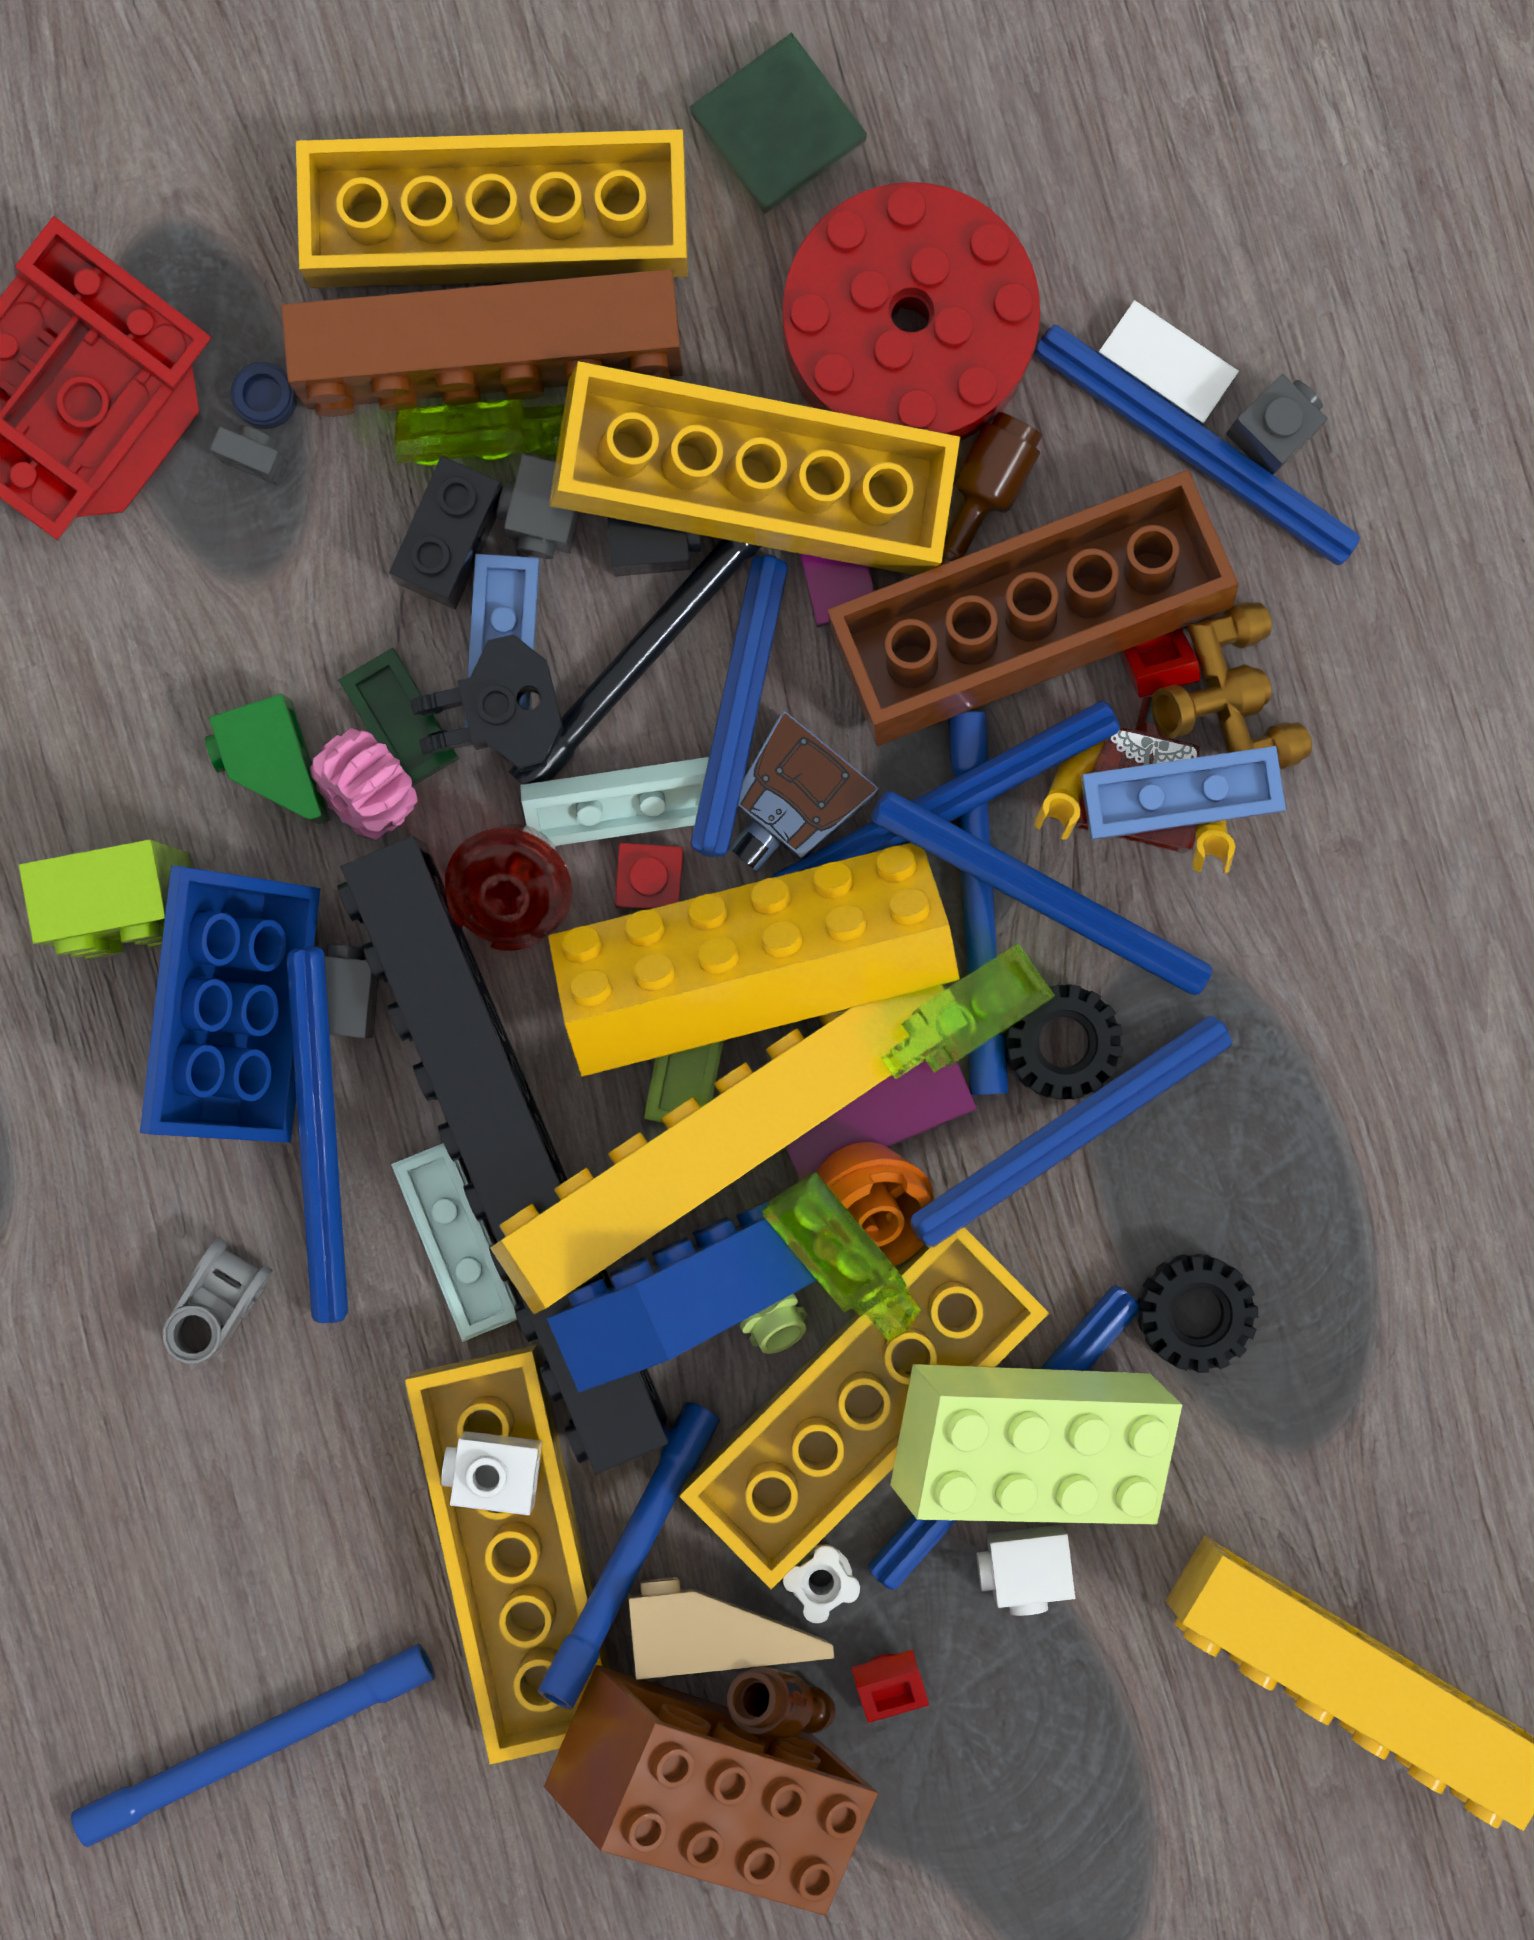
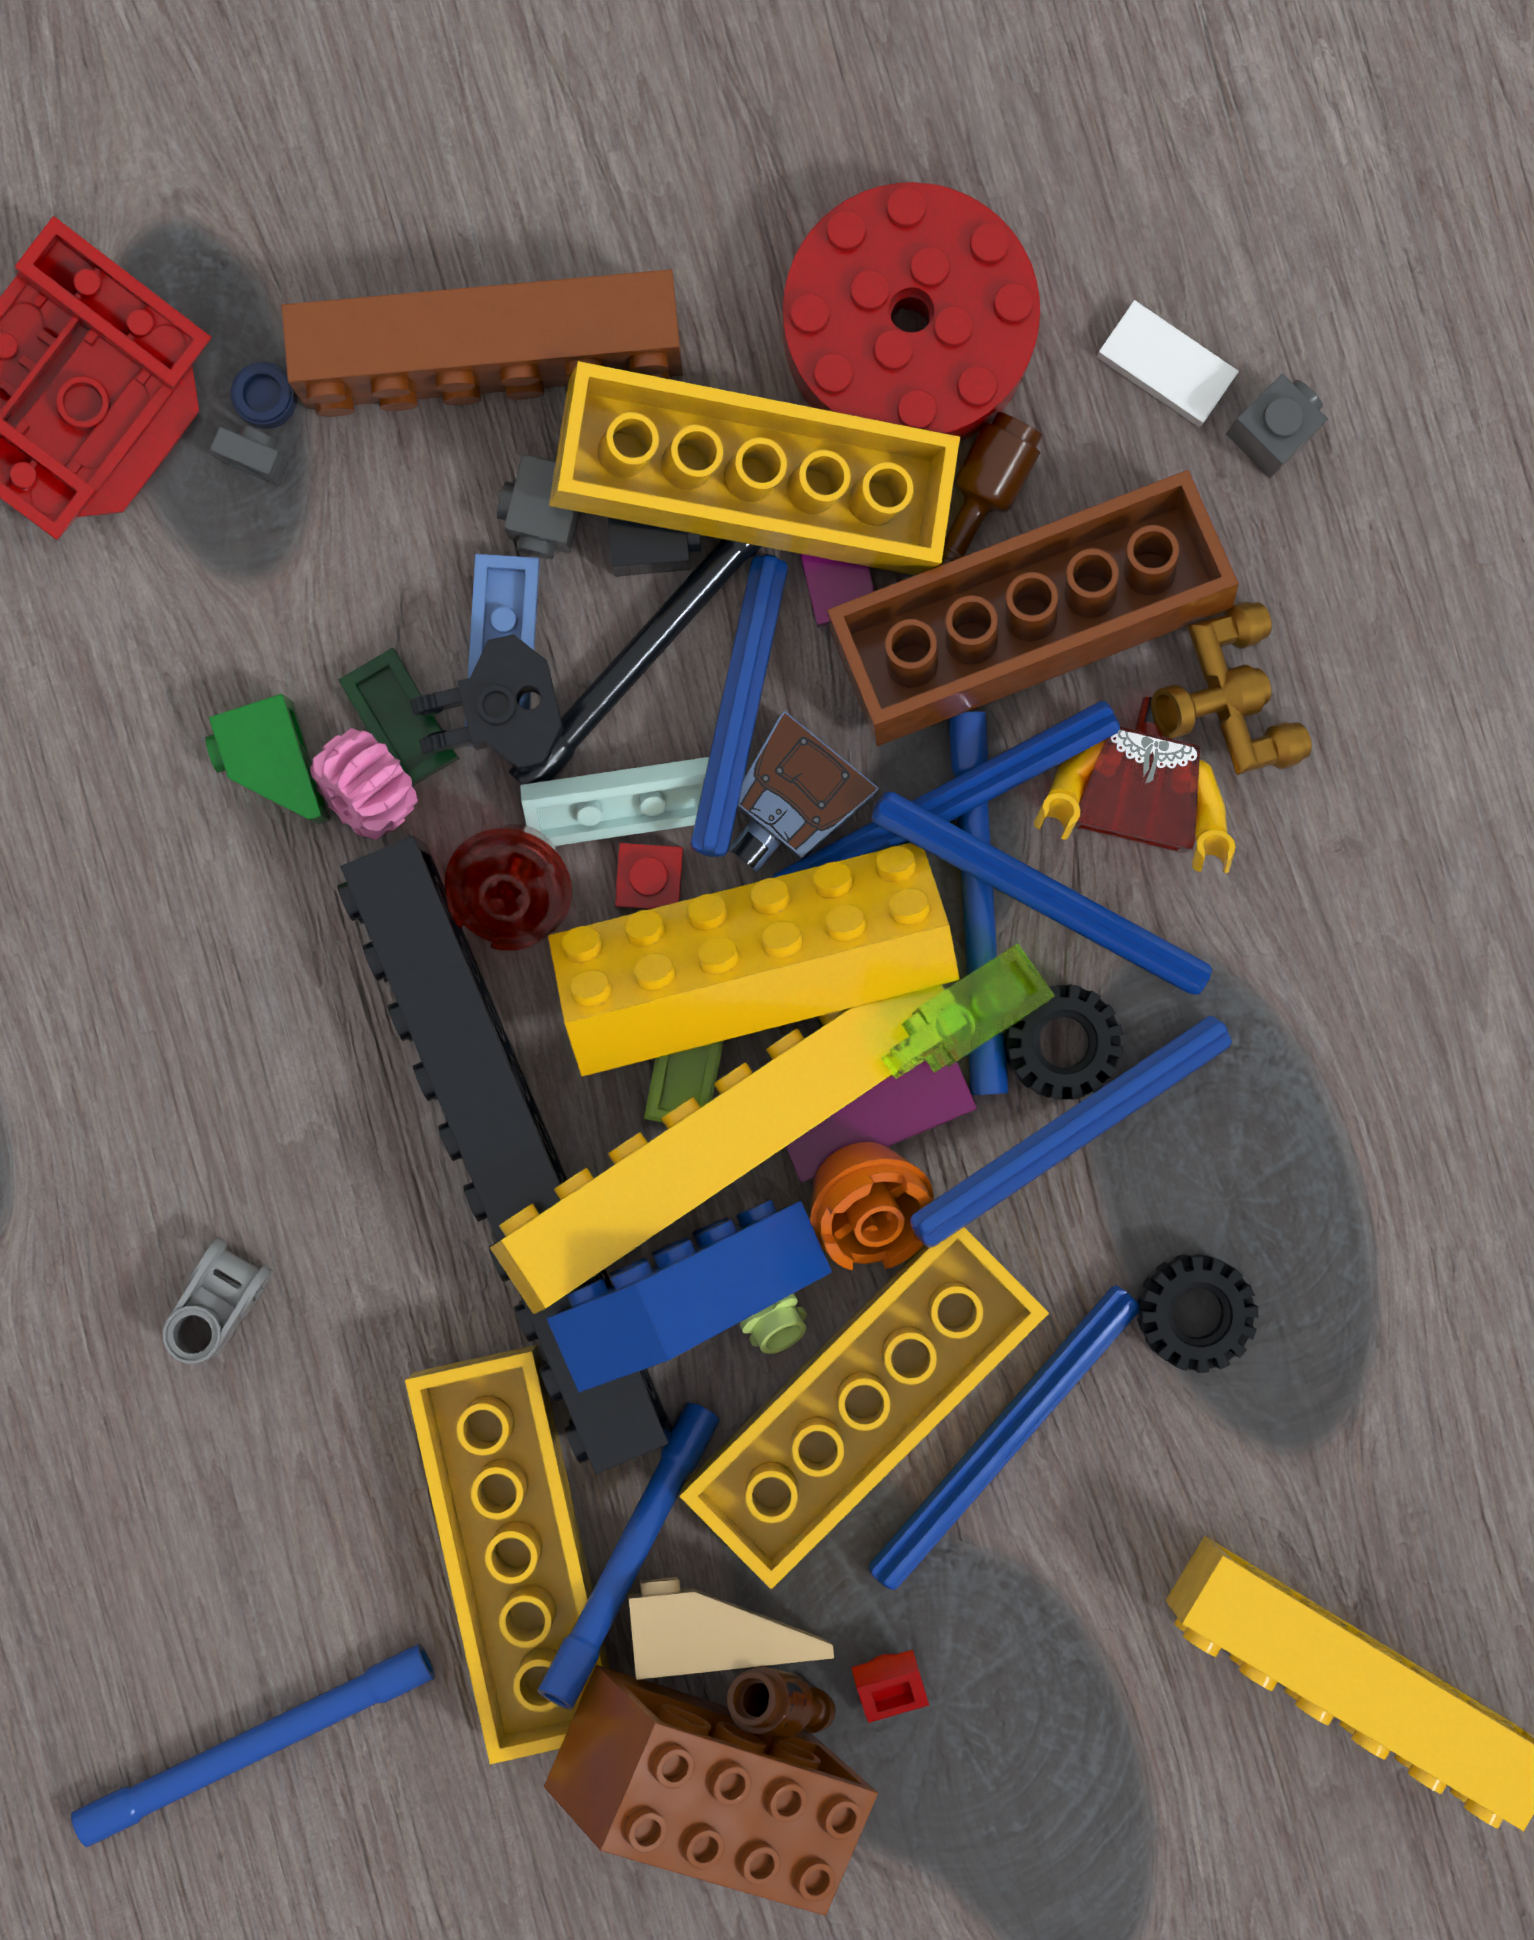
(100, 898): lime brick -> none
(224, 1007): blue slope -> none
(317, 1133): blue axle -> none
(350, 992): dark grey brick -> none
(447, 533): black brick -> none
(455, 1242): light aqua tile -> none
(476, 429): clear neon green hinge -> none
(490, 208): yellow brick -> none
(493, 1472): white brick -> none
(778, 123): clear green tile -> none
(821, 1600): white brick -> none
(842, 1255): clear neon green hinge -> none
(1027, 1568): white brick -> none
(1034, 1445): yellowish green brick -> none
(1161, 663): red plate -> none
(1183, 793): medium blue plate -> none
(1197, 445): blue axle -> none

